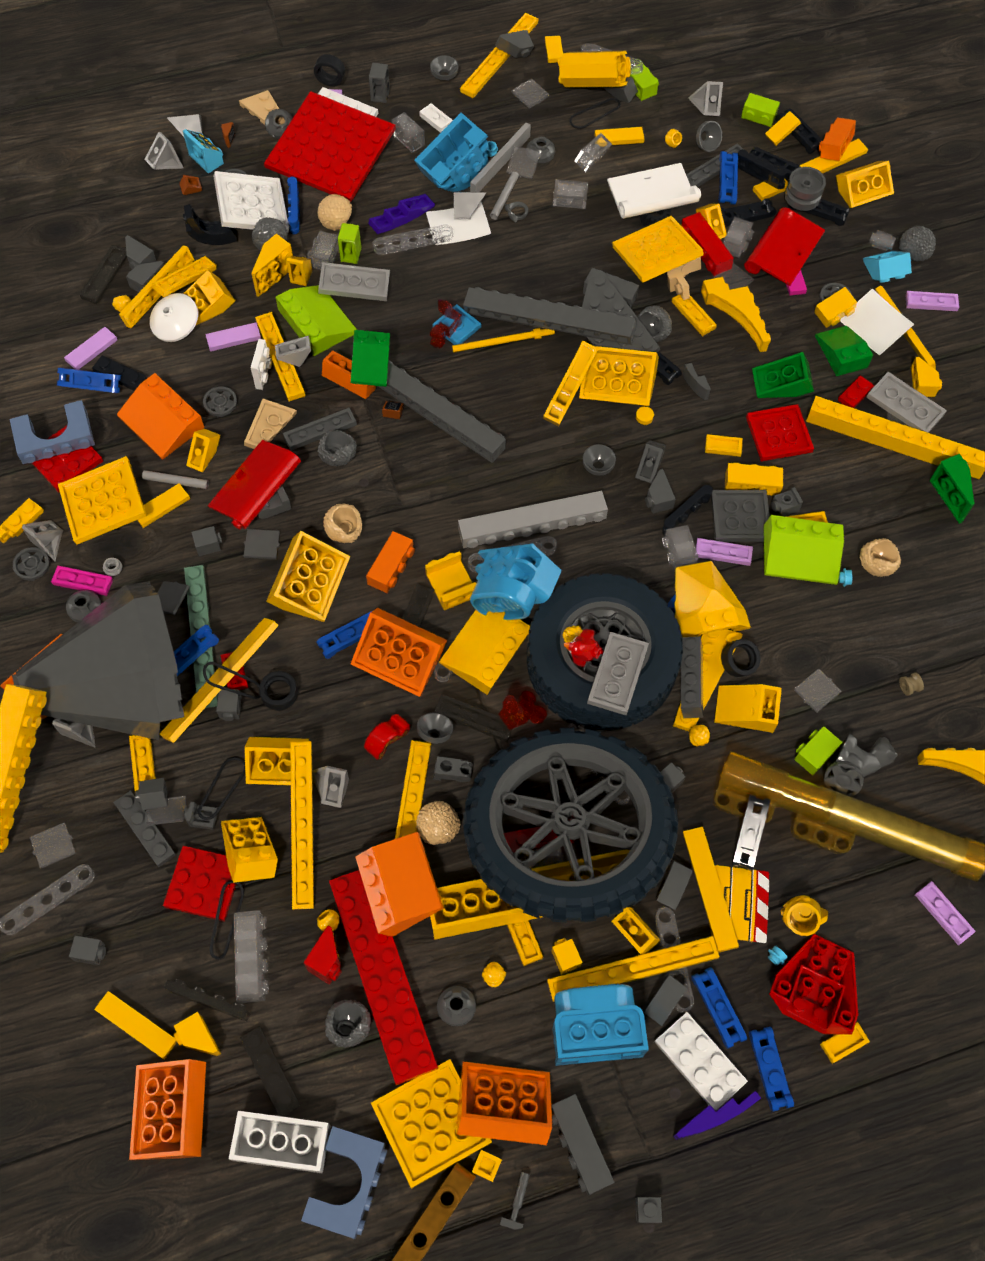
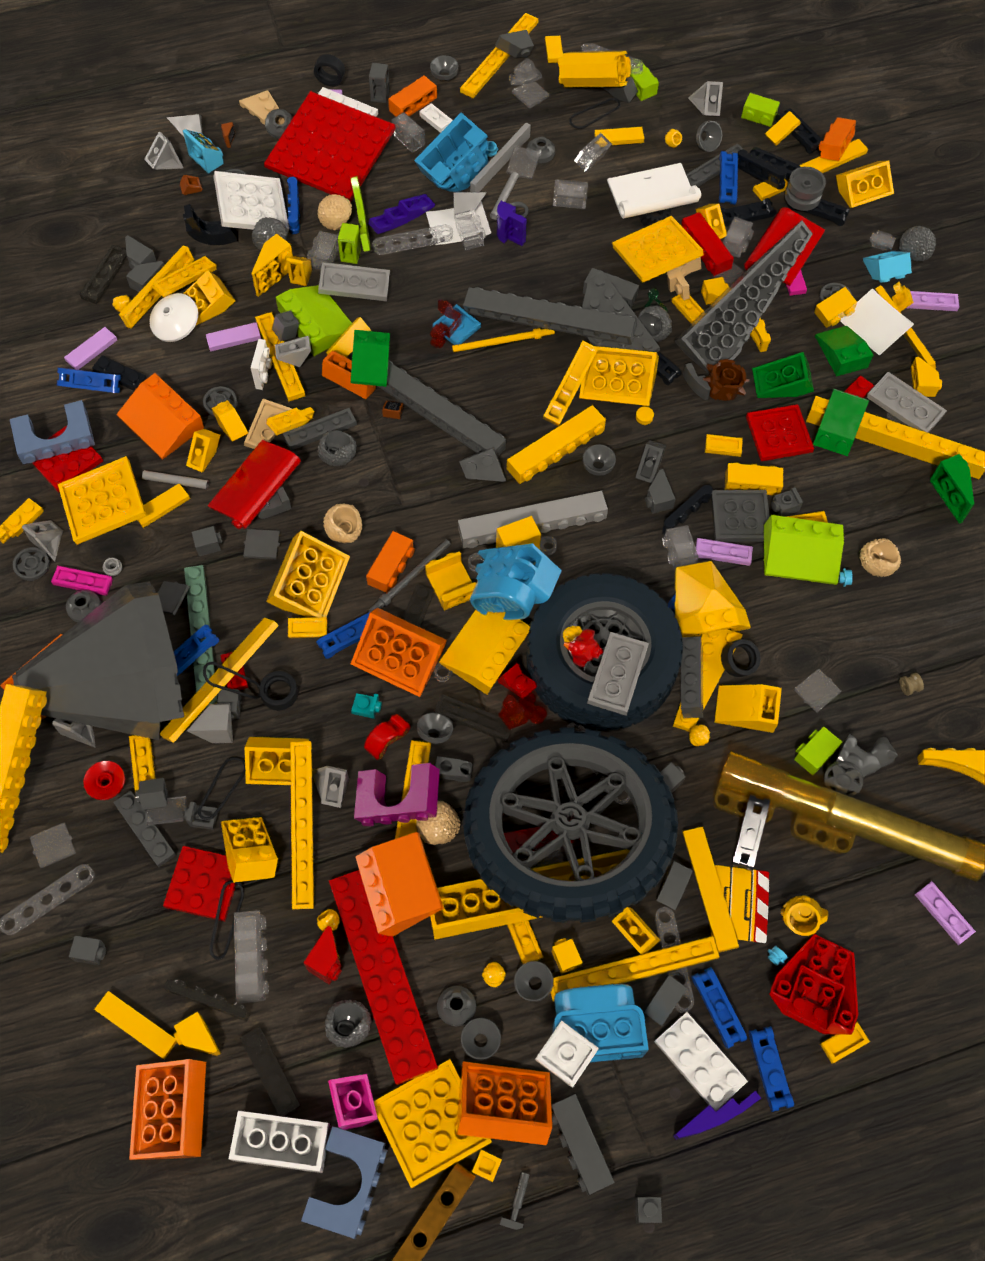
(98, 774): none -> red dish
(214, 724): none -> light grey slope
(229, 420): none -> yellow slope
(285, 326): none -> dark grey brick
(290, 420): none -> yellow hinge
(307, 627): none -> yellow tile
(344, 343): none -> yellow tile
(352, 1101): none -> dark pink slope
(364, 234): none -> lime tile
(366, 705): none -> teal bracket
(385, 599): none -> dark grey bar
(413, 97): none -> orange brick
(418, 804): none -> magenta arch
(469, 229): none -> clear brick
(483, 466): none -> dark grey wing
(486, 1028): none -> dark grey piece
(510, 225): none -> dark purple brick
(517, 682): none -> red slope
(518, 533): none -> yellow brick
(525, 73): none -> clear brick
(529, 971): none -> dark grey piece
(556, 444): none -> yellow brick
(566, 1054): none -> white tile
(652, 294): none -> clear green piece
(726, 380): none -> reddish brown brick
(734, 314): none -> dark grey wedge
(840, 422): none -> green slope
(903, 297): none -> yellow plate

